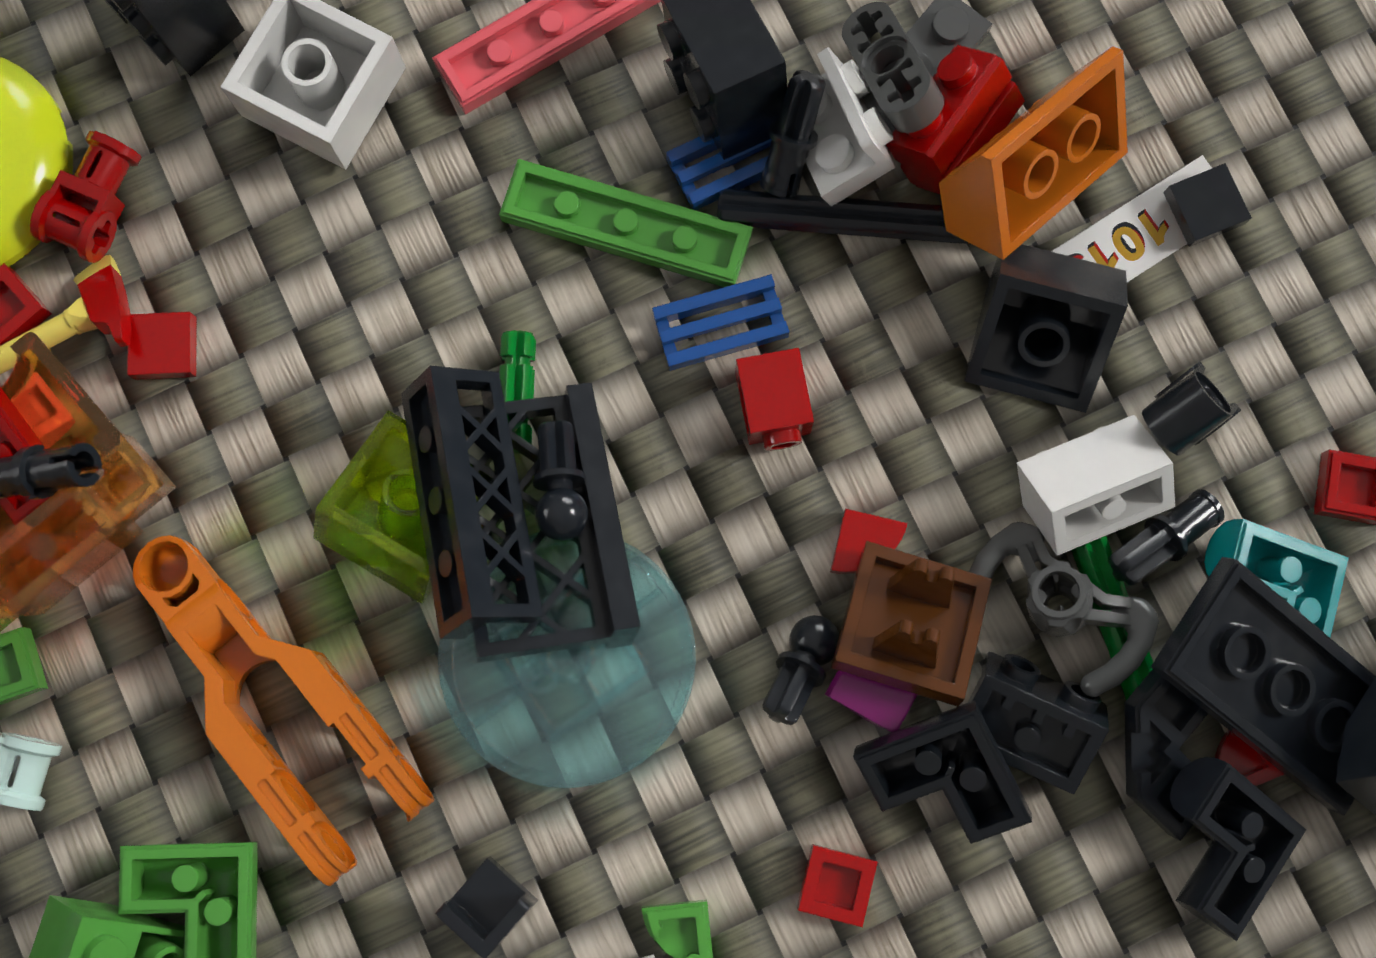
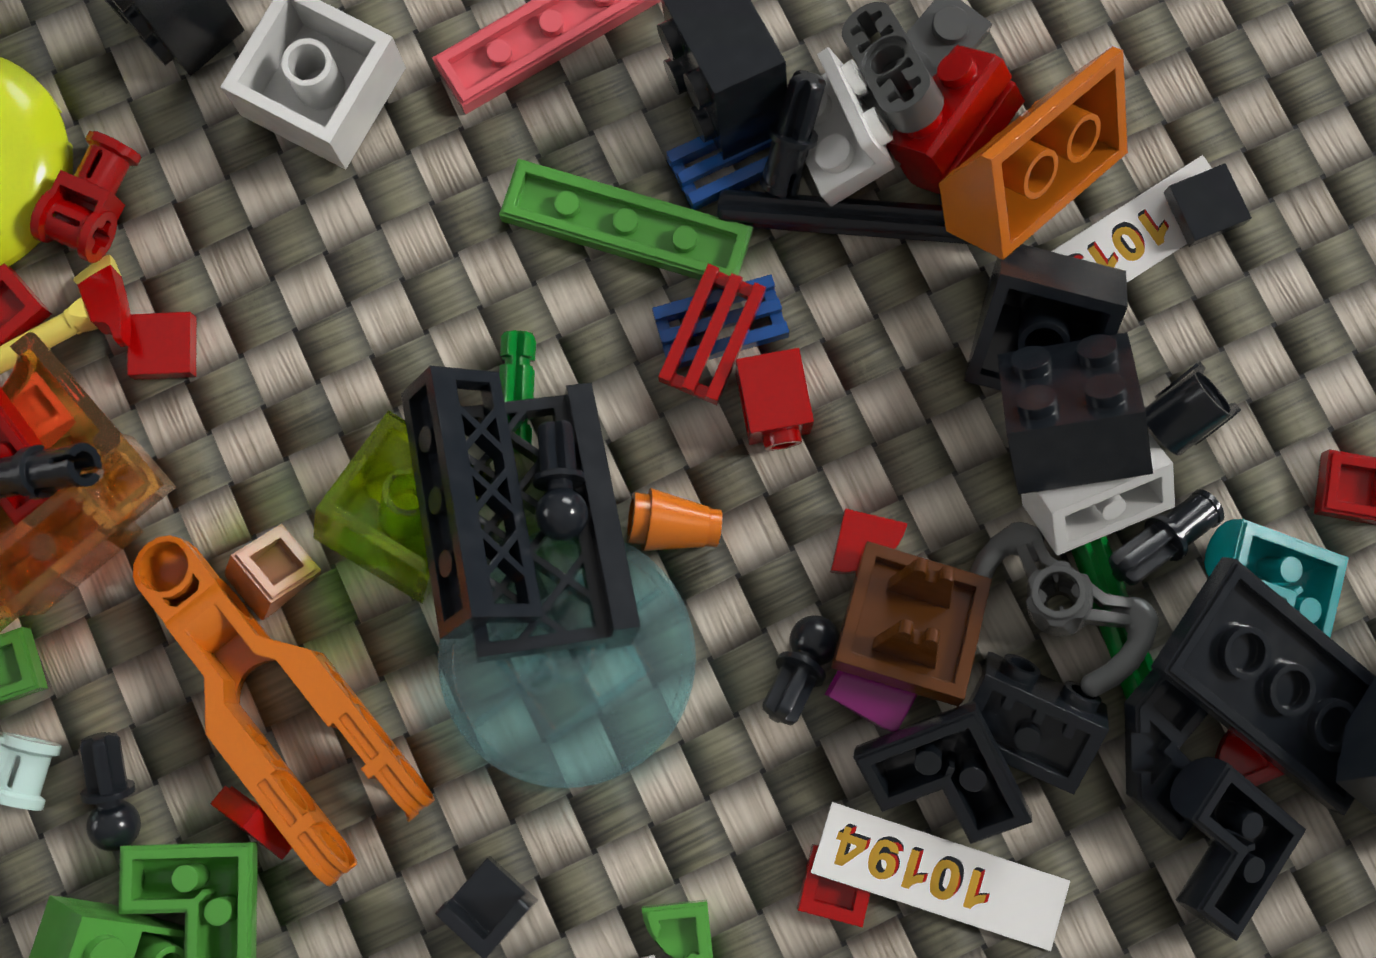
(113, 819): none -> black axle
(251, 819): none -> red tile
(270, 571): none -> nougat slope
(671, 522): none -> orange cone
(732, 286): none -> red tile
(940, 876): none -> white sticker
(1074, 413): none -> black brick

